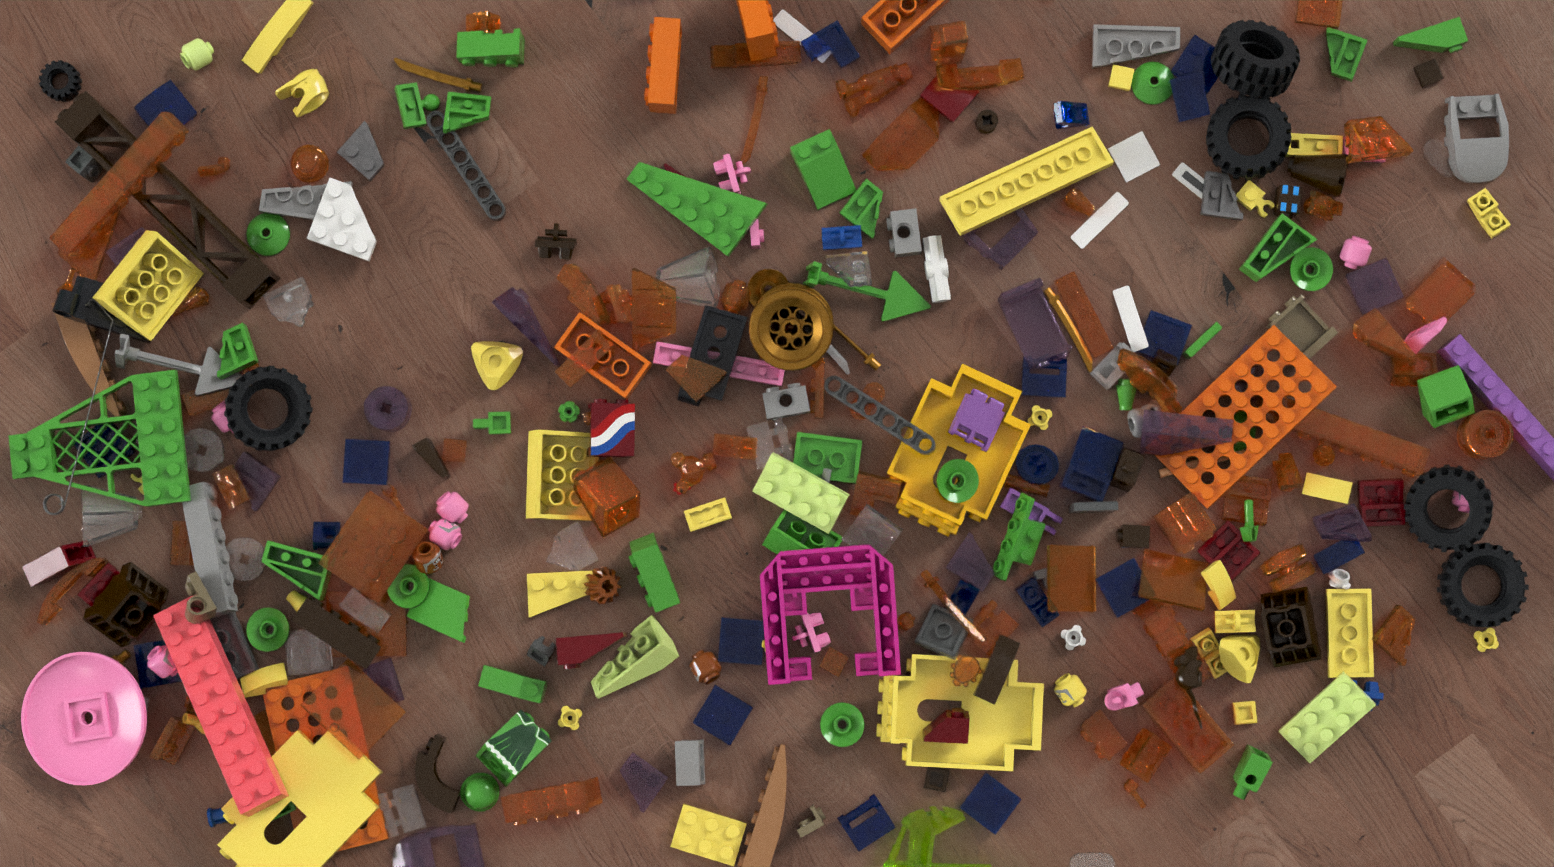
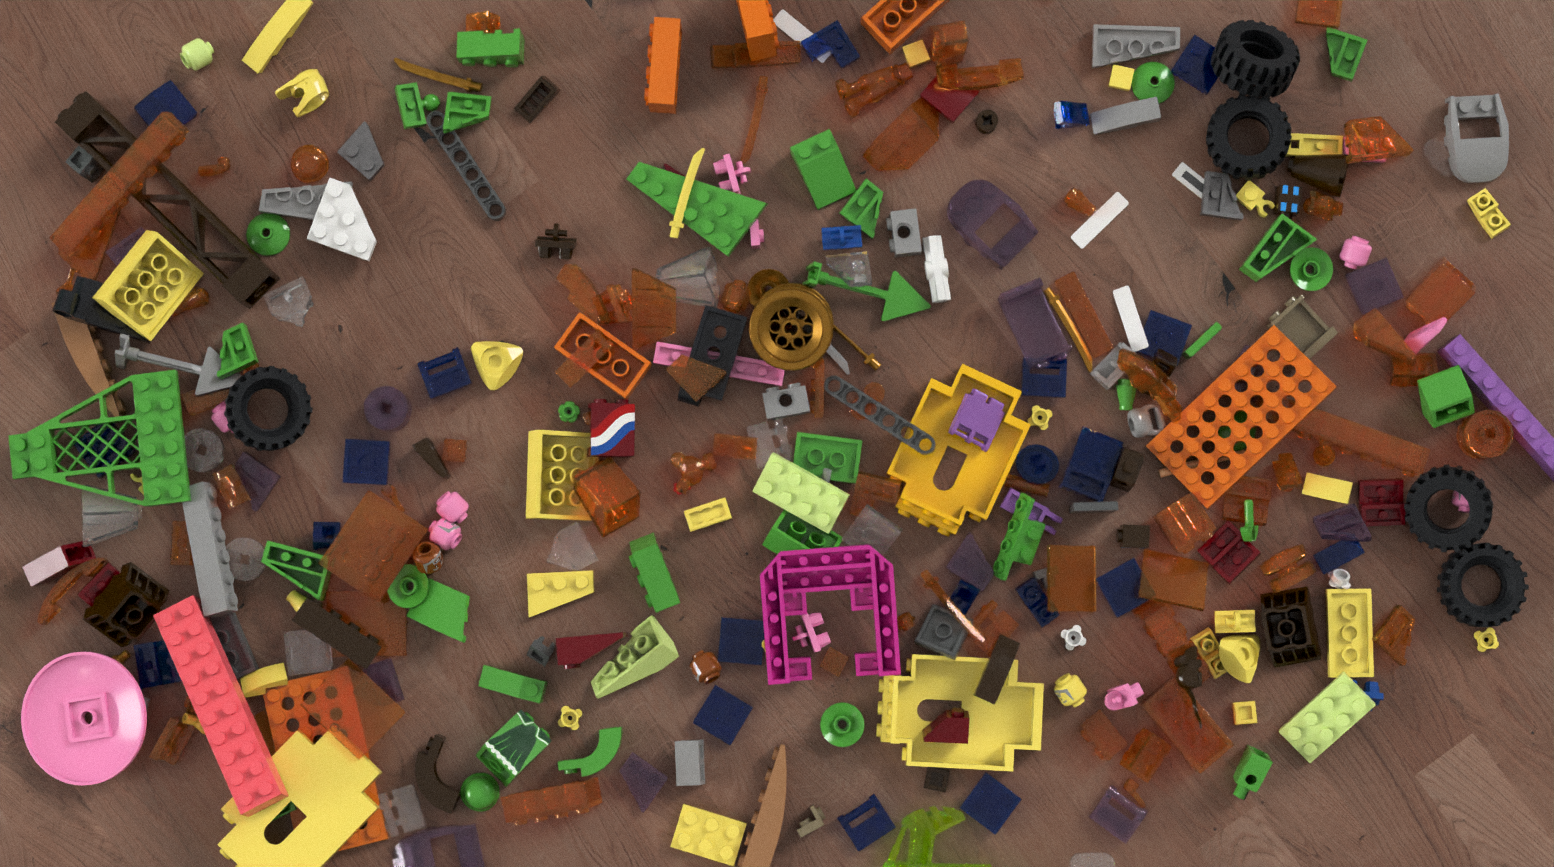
(61, 499): flat silver piece -> none
(71, 87): black tyre -> none
(161, 662): bright pink head -> none
(200, 599): dark tan plate -> none
(215, 816): blue bush -> none
(258, 629): bright green dish -> none
(365, 610): clear slope -> none
(448, 379): none -> clear blue plate
(497, 423): bright green plate -> none
(518, 311): clear purple wedge -> none
(554, 90): none -> dark brown slope
(595, 583): dark orange gear -> none
(607, 748): none -> bright green arch
(684, 195): none -> light yellow sword
(916, 53): none -> light yellow tile
(965, 670): clear orange piece -> none
(967, 480): bright green dish -> none
(1026, 181): light yellow plate -> none
(1115, 821): none -> plate
(1125, 116): none -> light grey slope
(1134, 156): white sticker -> none
(1176, 432): wedge -> none
(1189, 96): clear blue plate -> none
(1220, 584): light yellow slope -> none
(1428, 73): dark brown tile -> none
(1437, 38): bright green slope -> none

